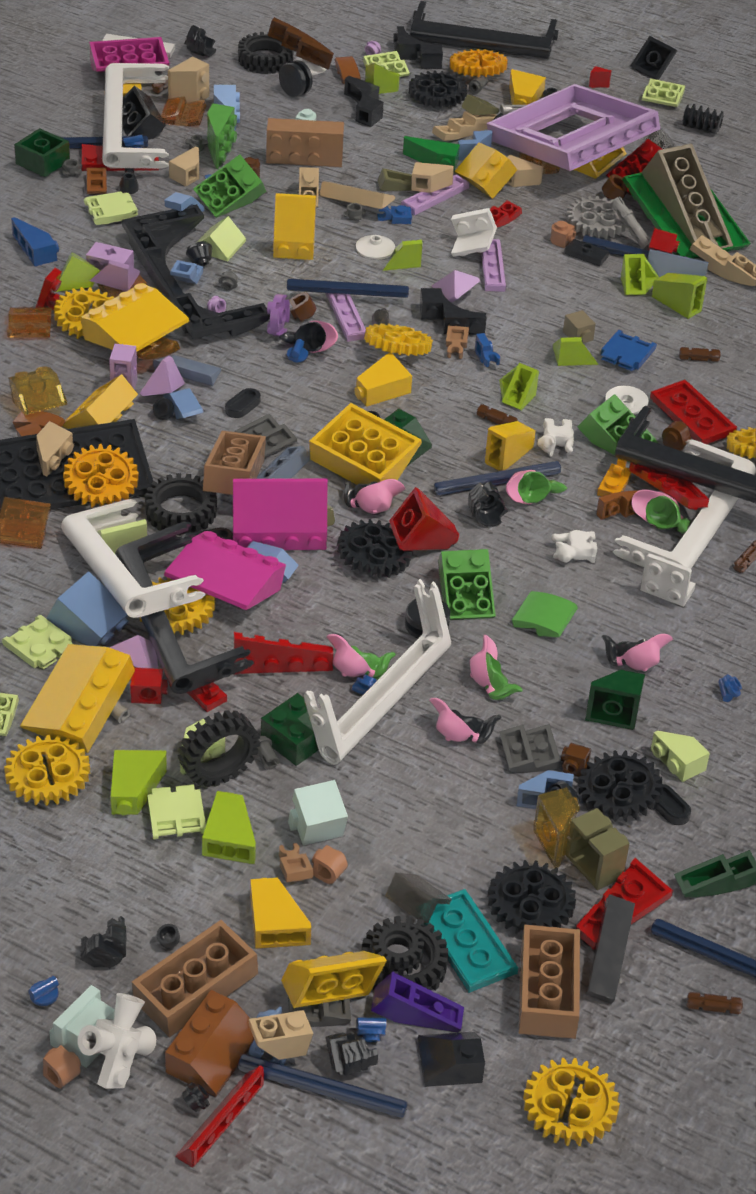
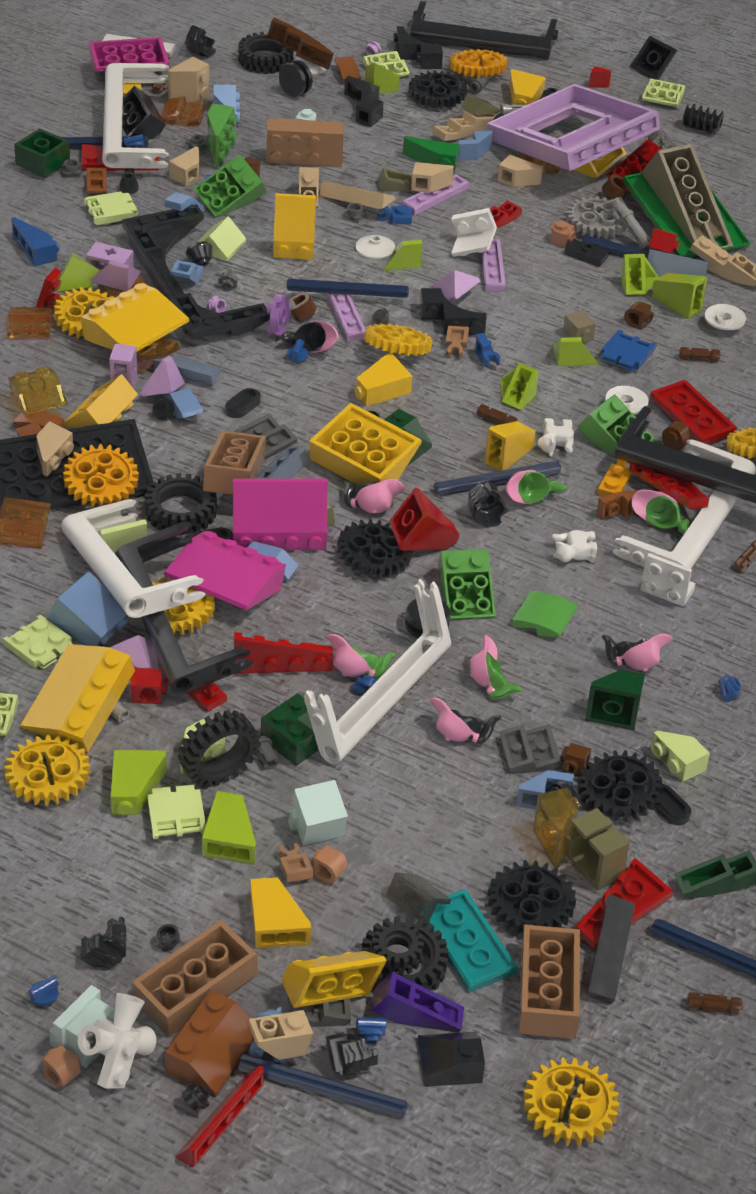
(486, 169): yellow slope -> none
(639, 315): none -> reddish brown plate
(725, 317): none -> white dish

